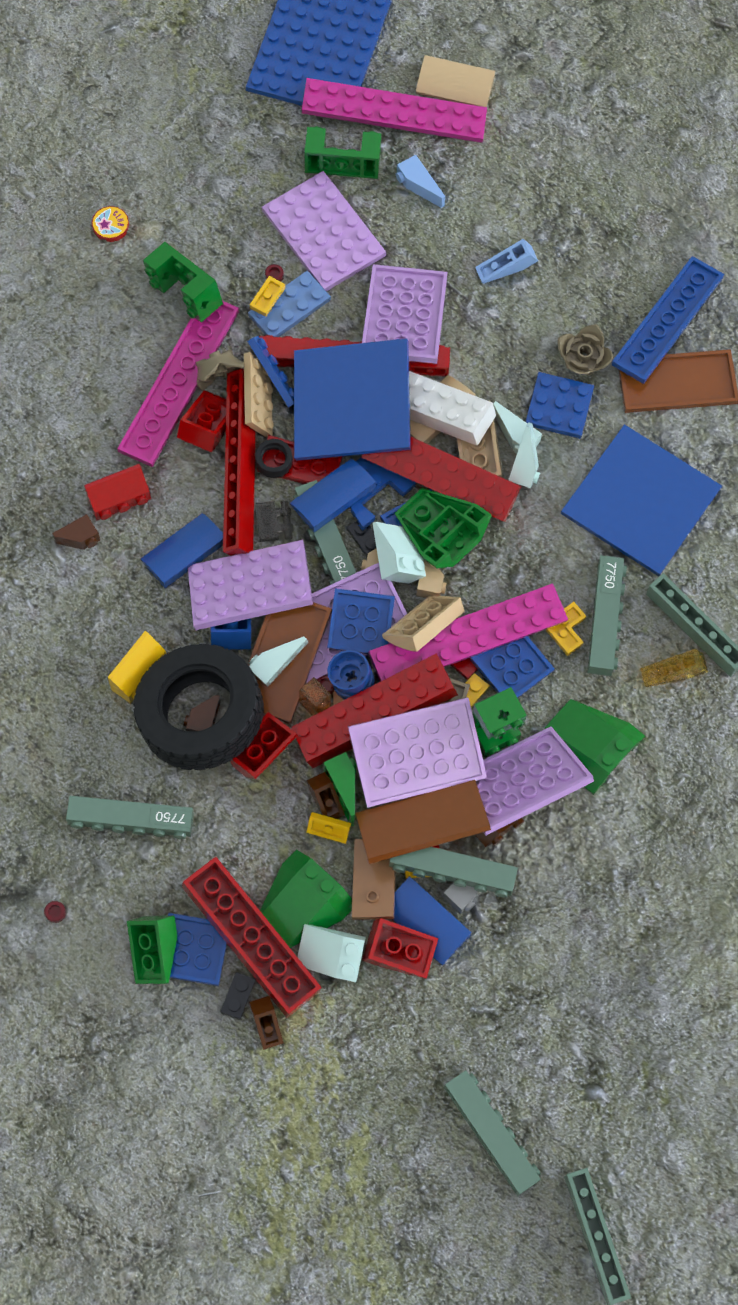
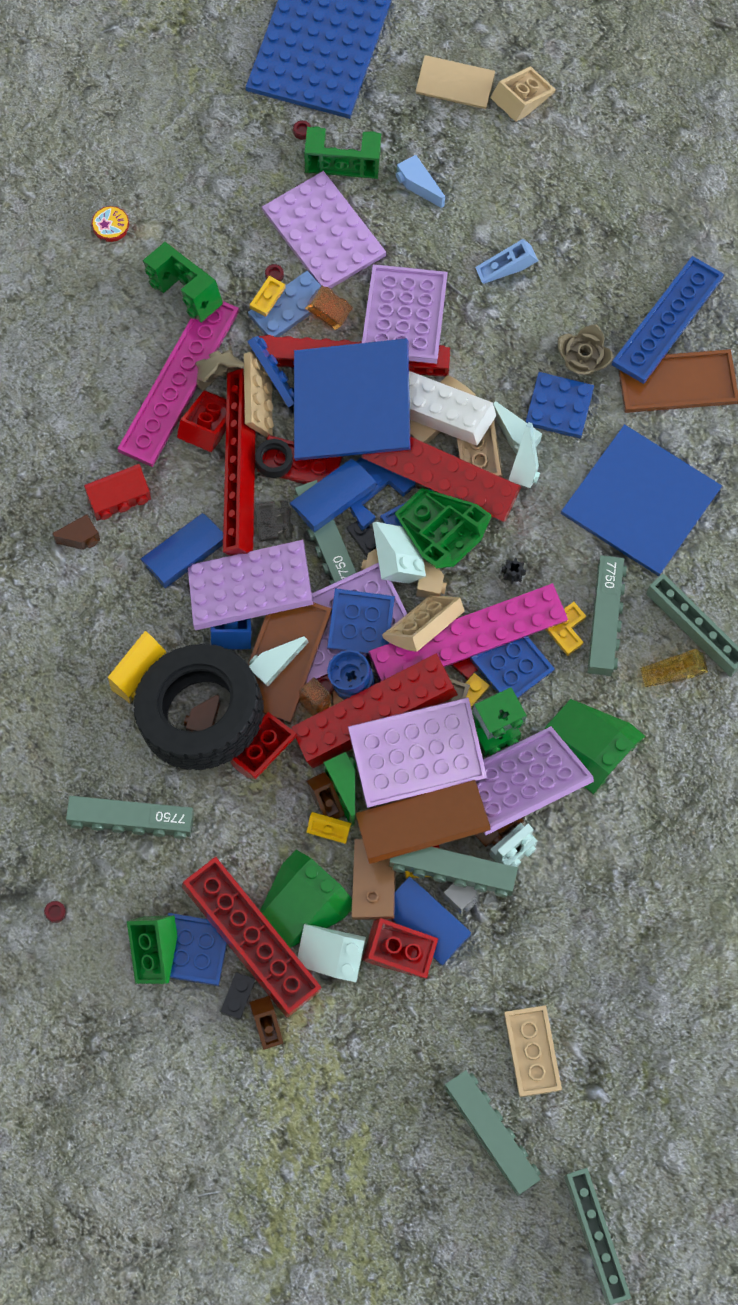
(300, 129): none -> dark red tile
(329, 307): none -> clear orange brick
(394, 110): dark pink plate -> none
(505, 850): none -> light aqua brick
(513, 576): none -> black gear
(522, 93): none -> tan slope
(532, 1051): none -> tan plate

